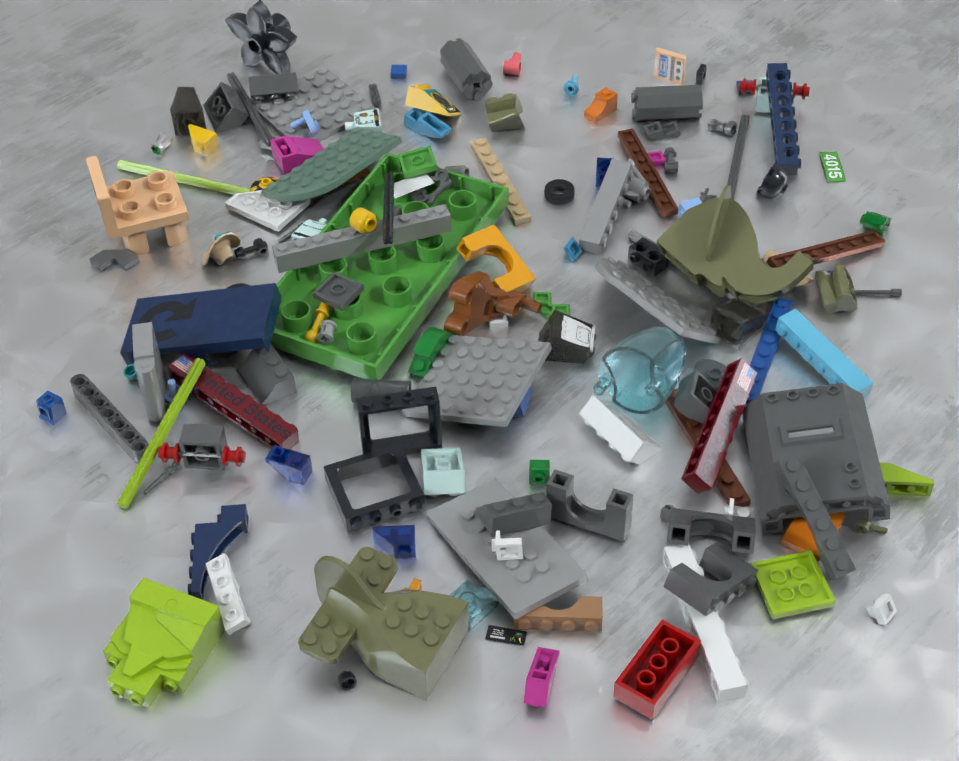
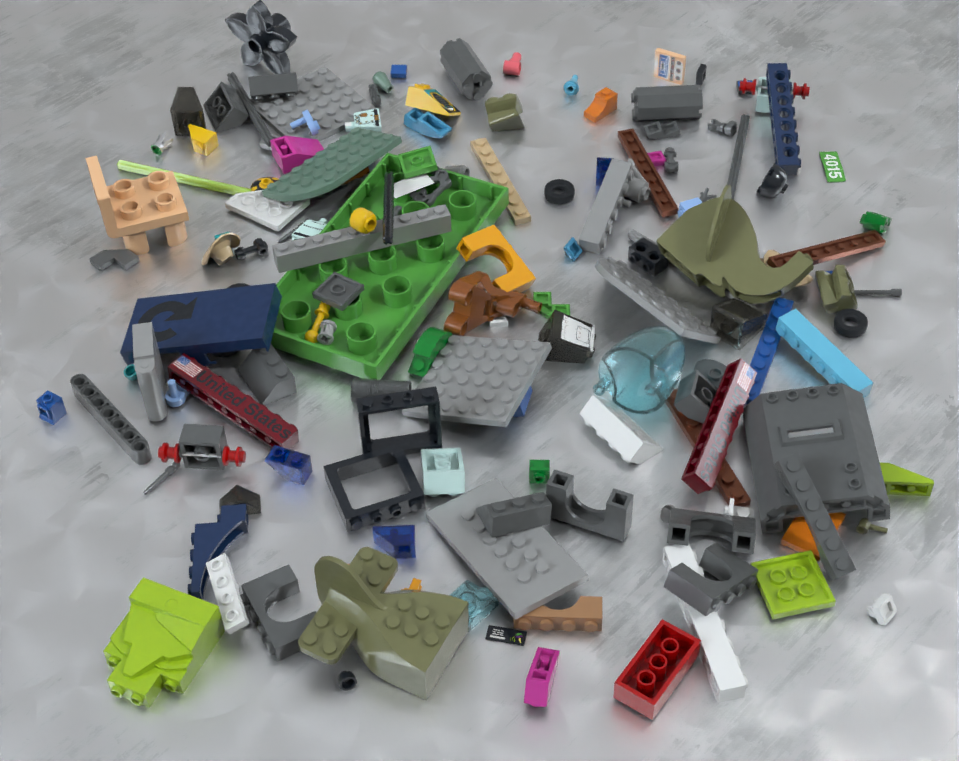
(161, 434): lime axle -> none
(241, 495): none -> clear smoke slope
(261, 596): none -> dark grey arch
(382, 82): none -> sand green cone
(507, 547): white bracket -> none
(850, 331): none -> black tyre

